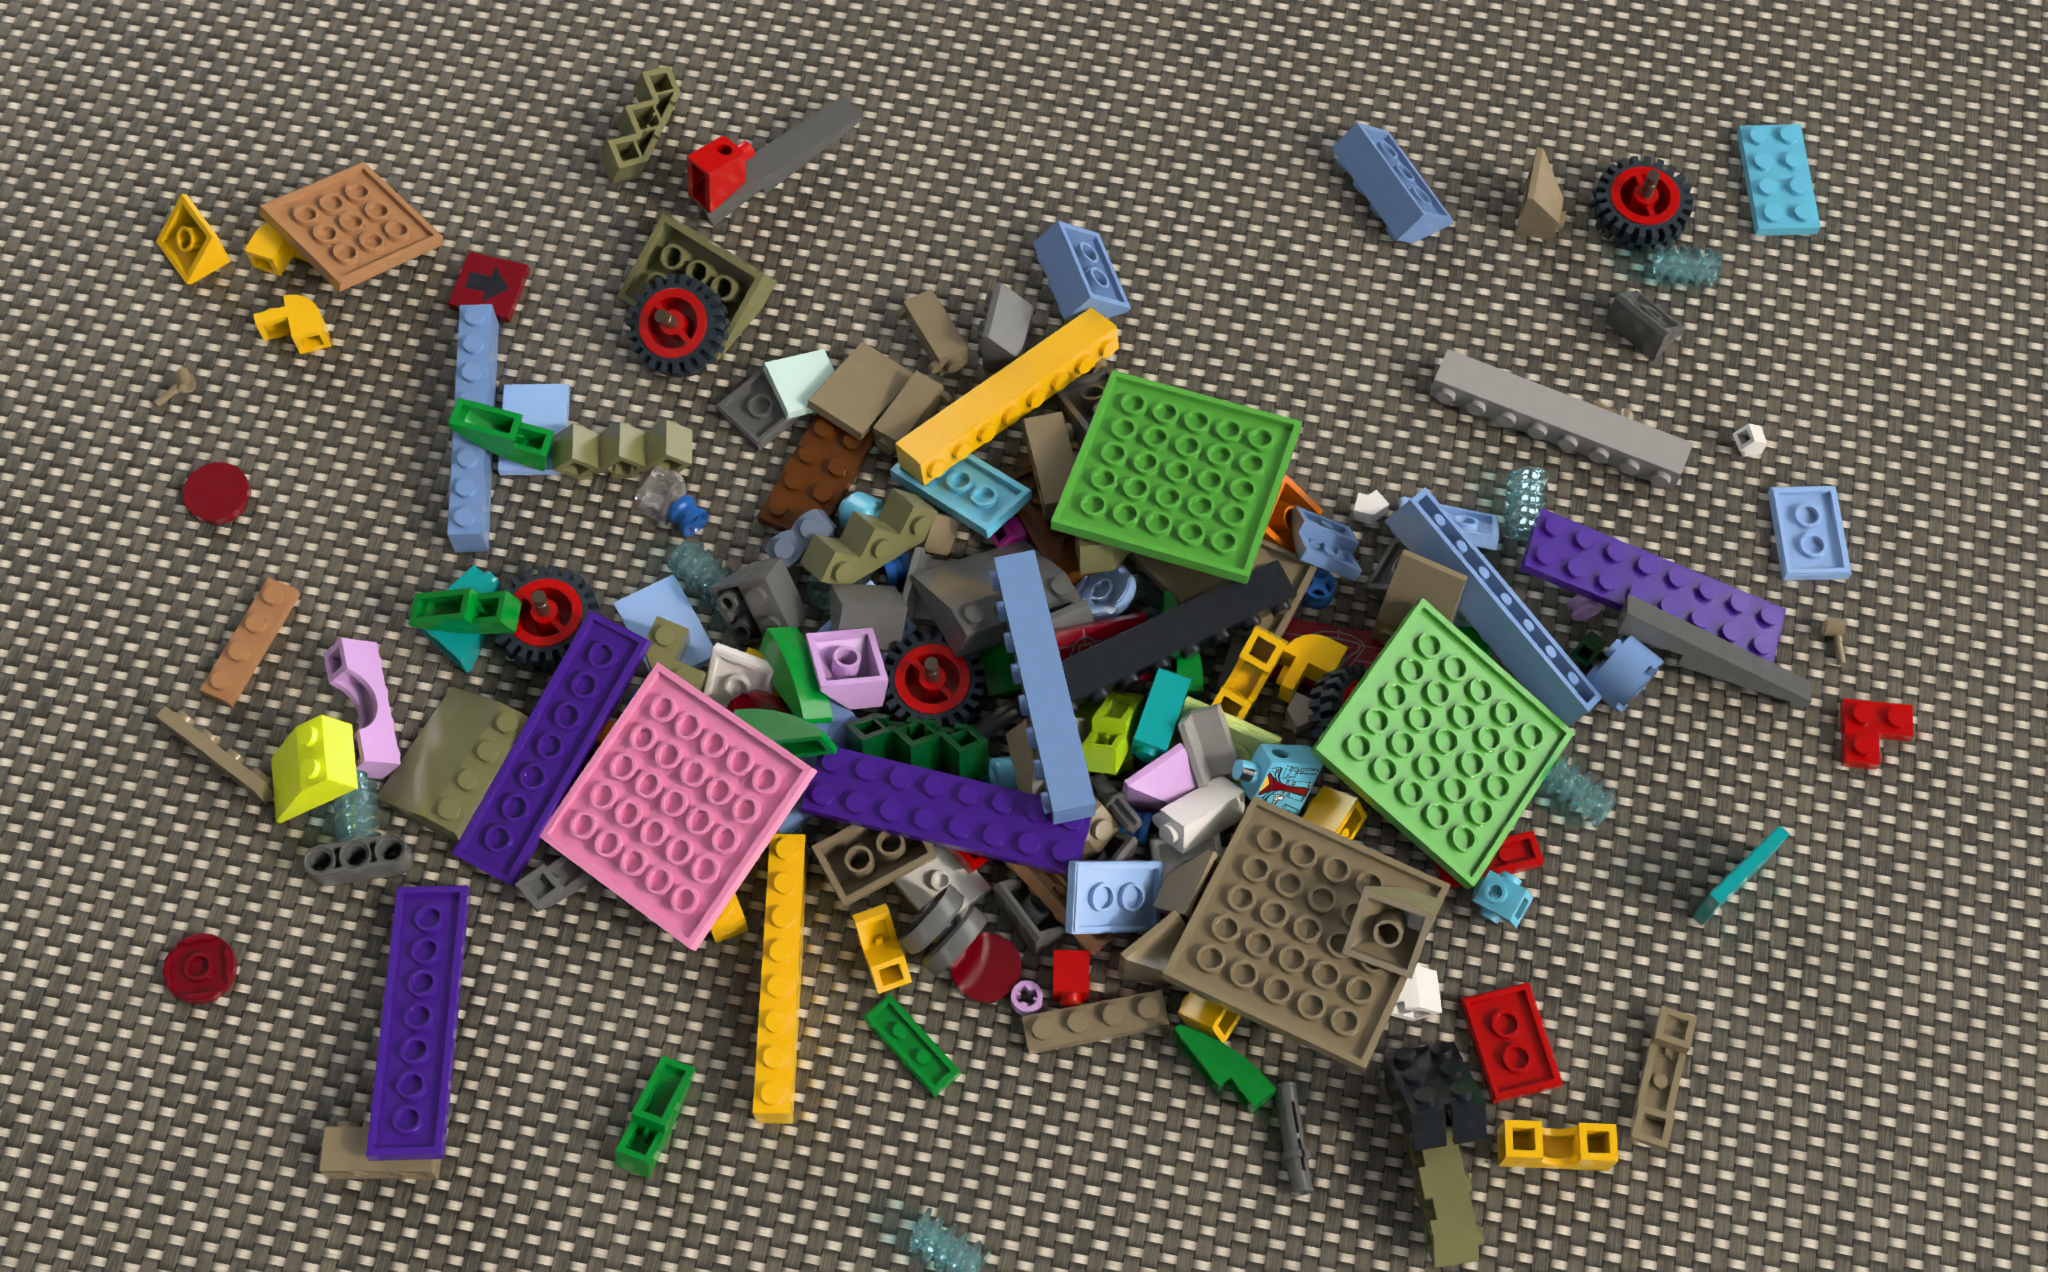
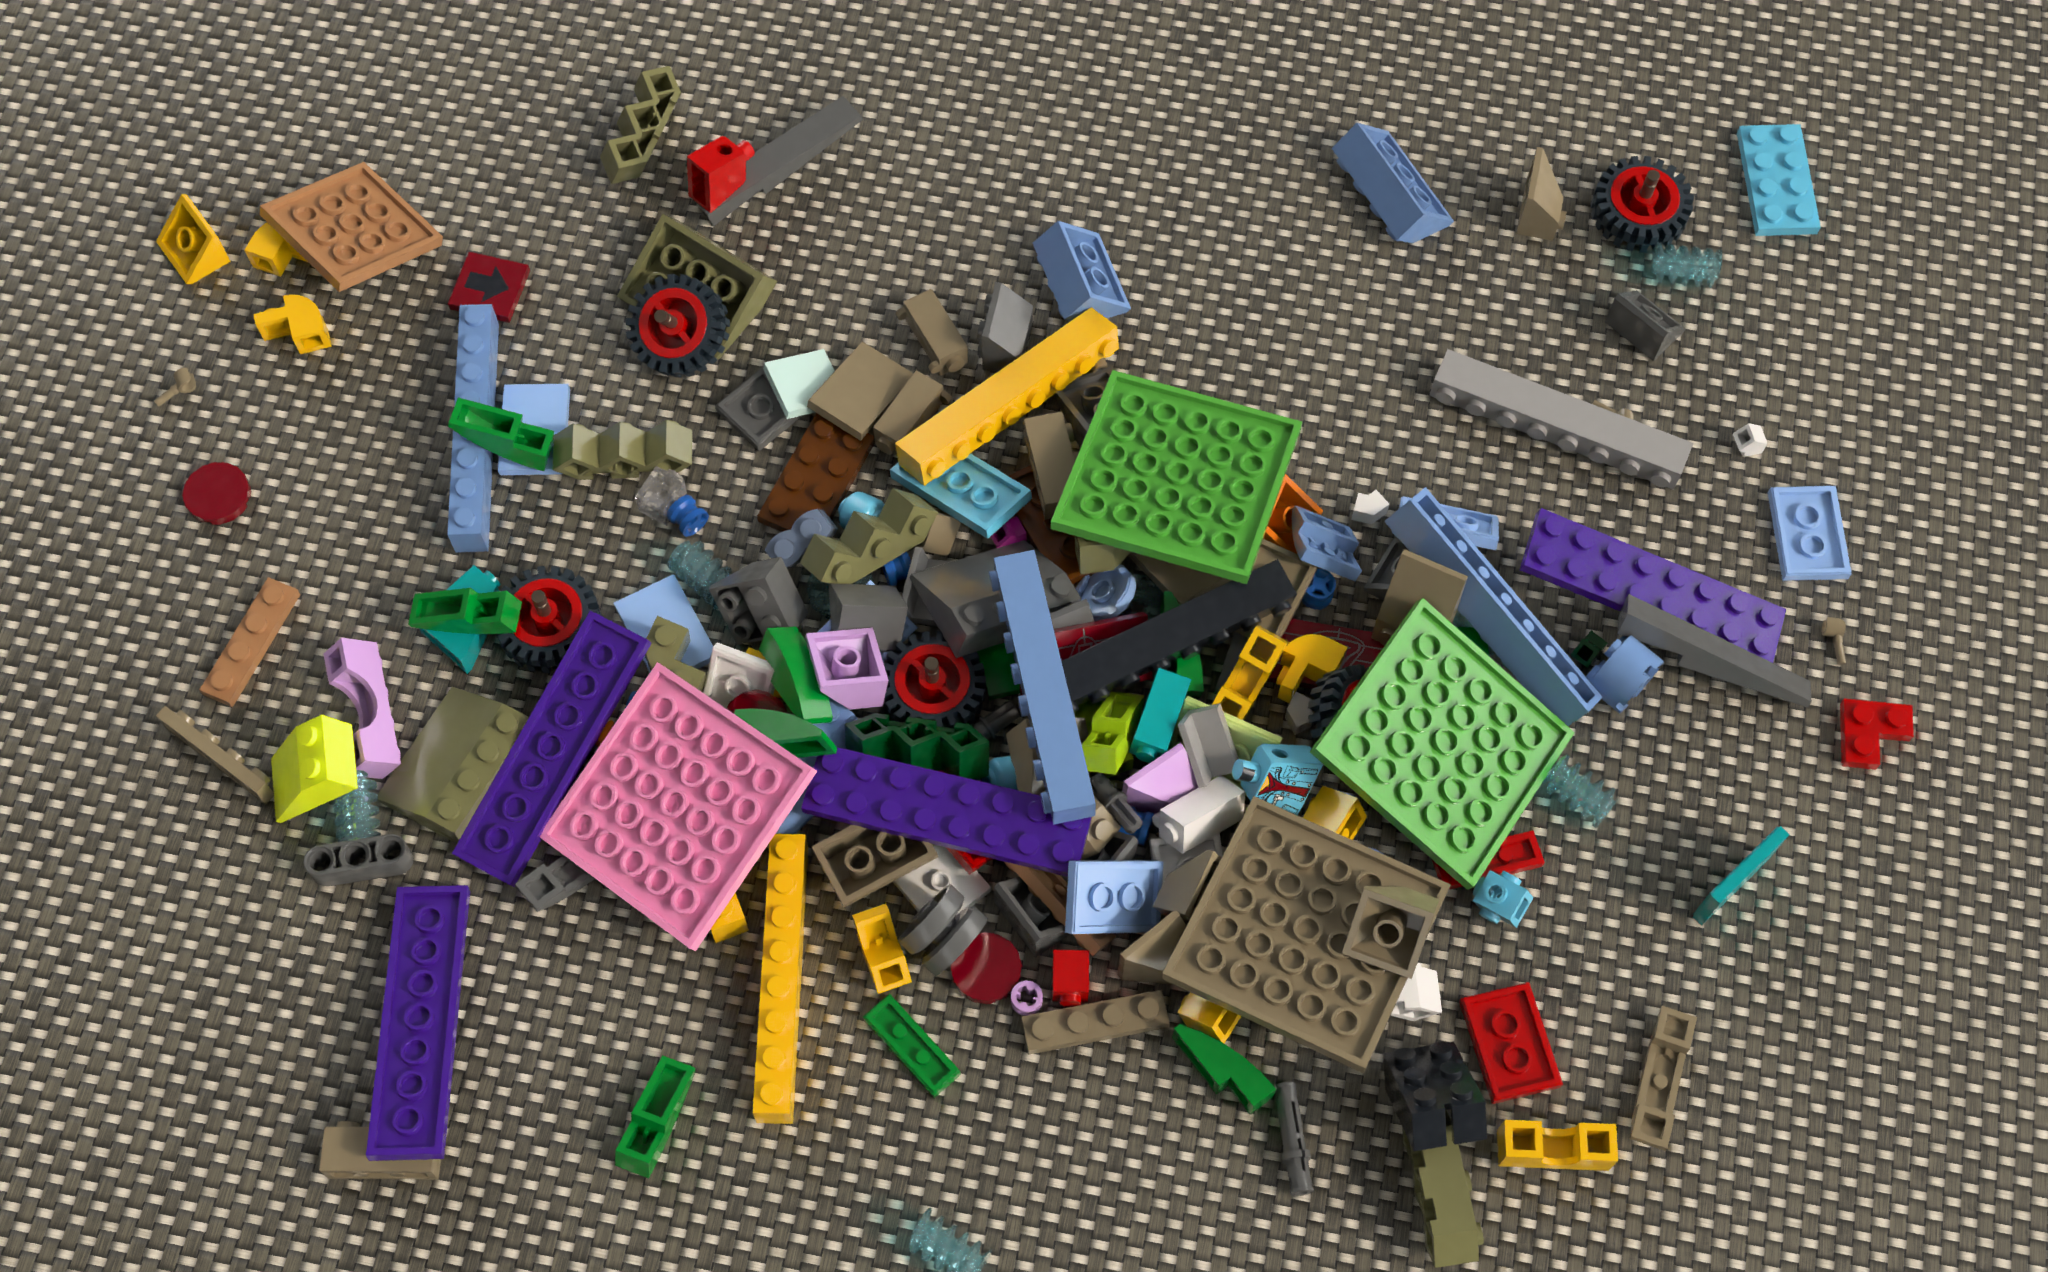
(200, 968): dark red tile -> none
(1524, 499): clear light blue piece -> none
(1582, 608): lavender bush -> none

